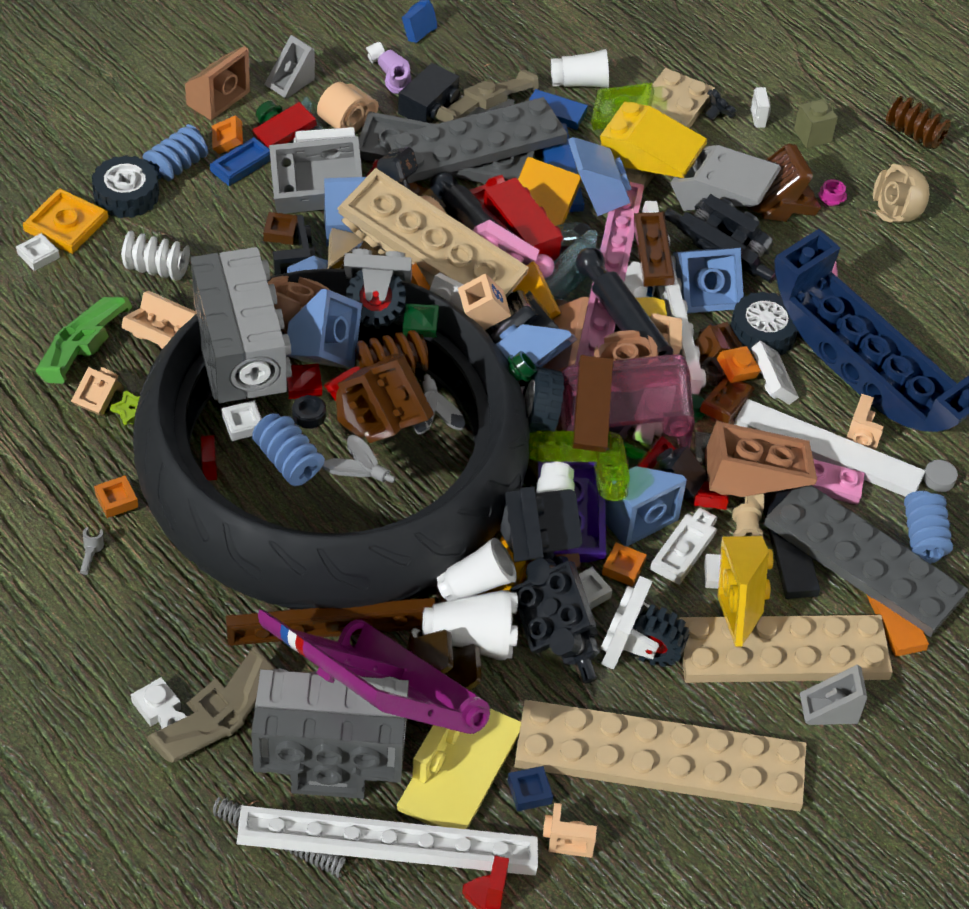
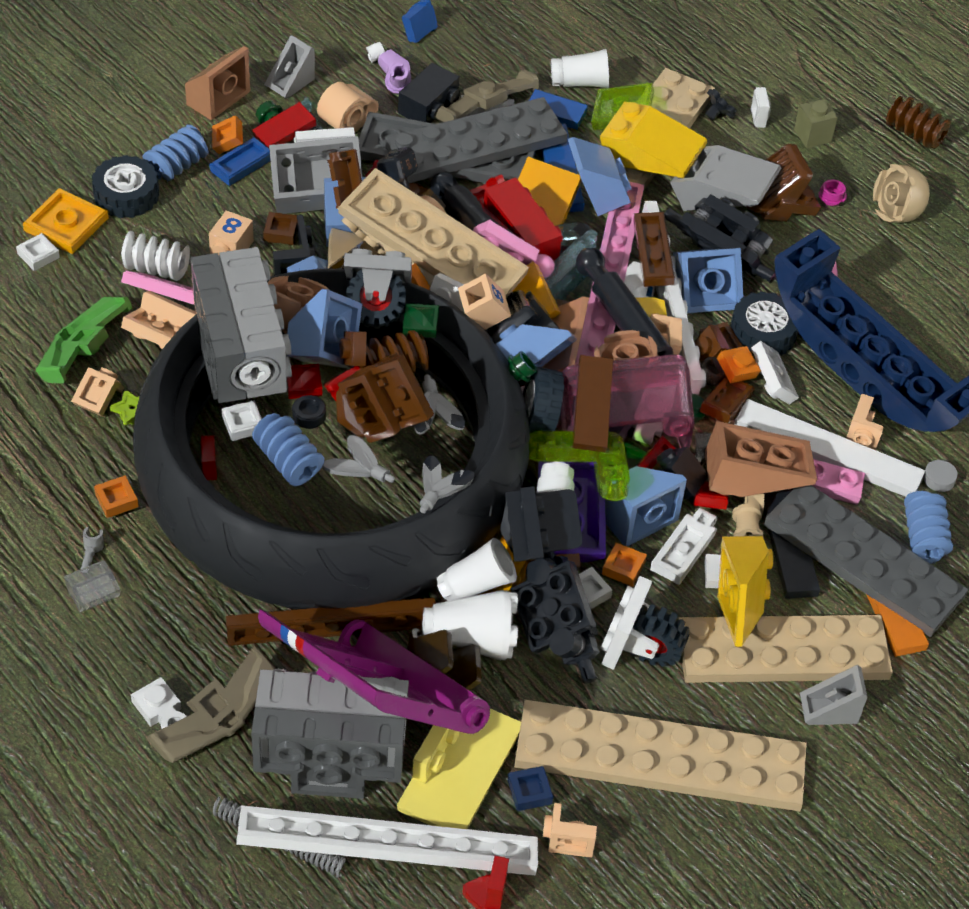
(92, 586): none -> clear piece
(159, 286): none -> bright pink tile
(231, 233): none -> light nougat brick
(346, 170): none -> reddish brown hinge
(353, 348): none -> reddish brown plate
(438, 488): none -> light grey piece

